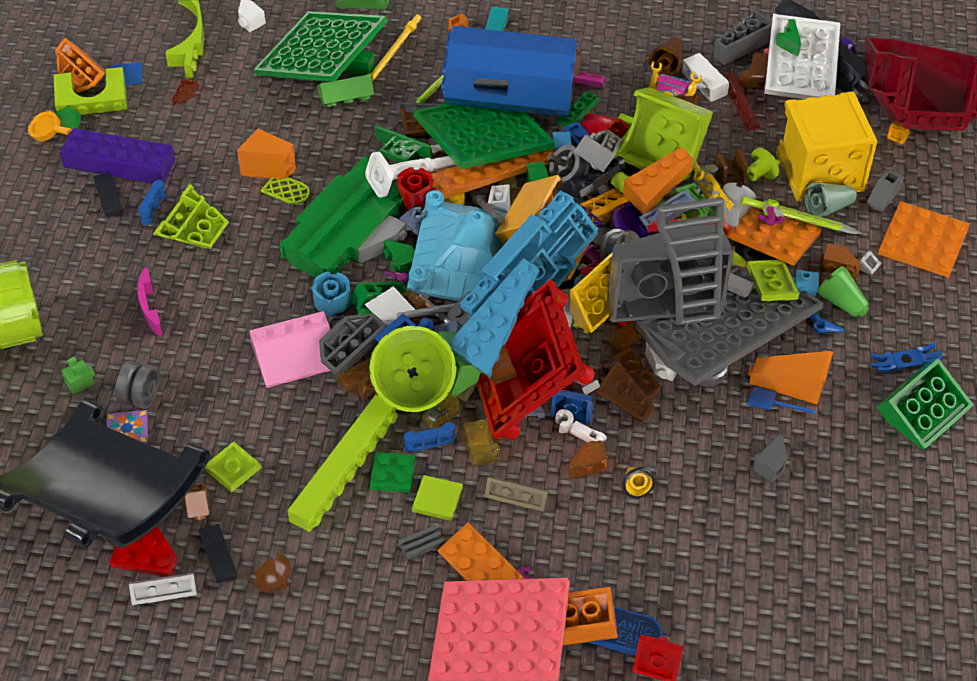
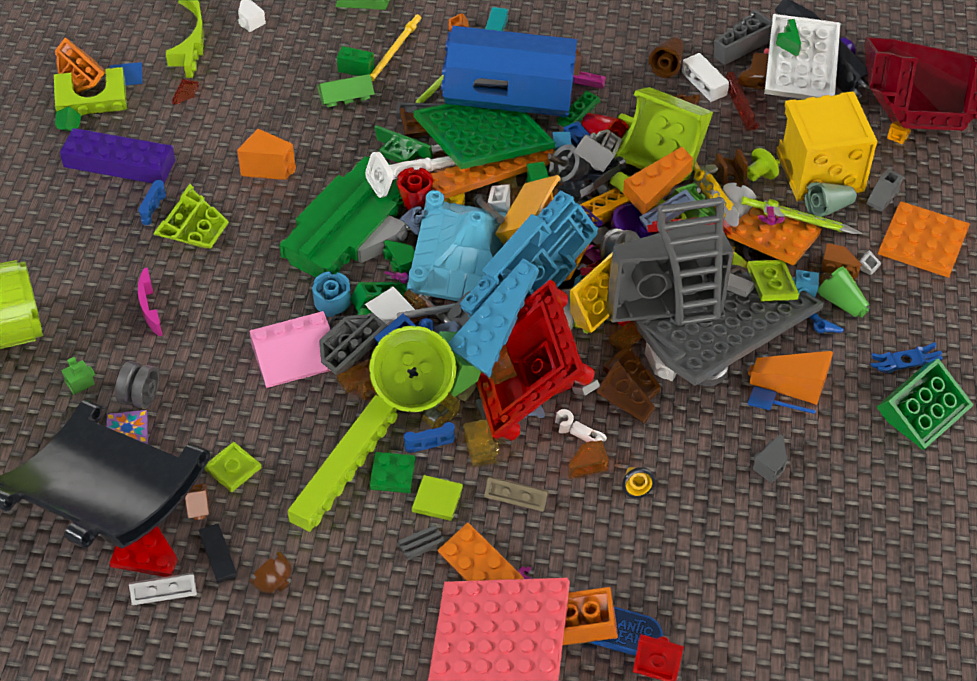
(46, 126): light orange piece -> none
(108, 194): black tile -> none
(288, 199): lime window -> none
(320, 46): green plate -> none
(577, 403): blue slope -> none
(672, 85): torso -> none

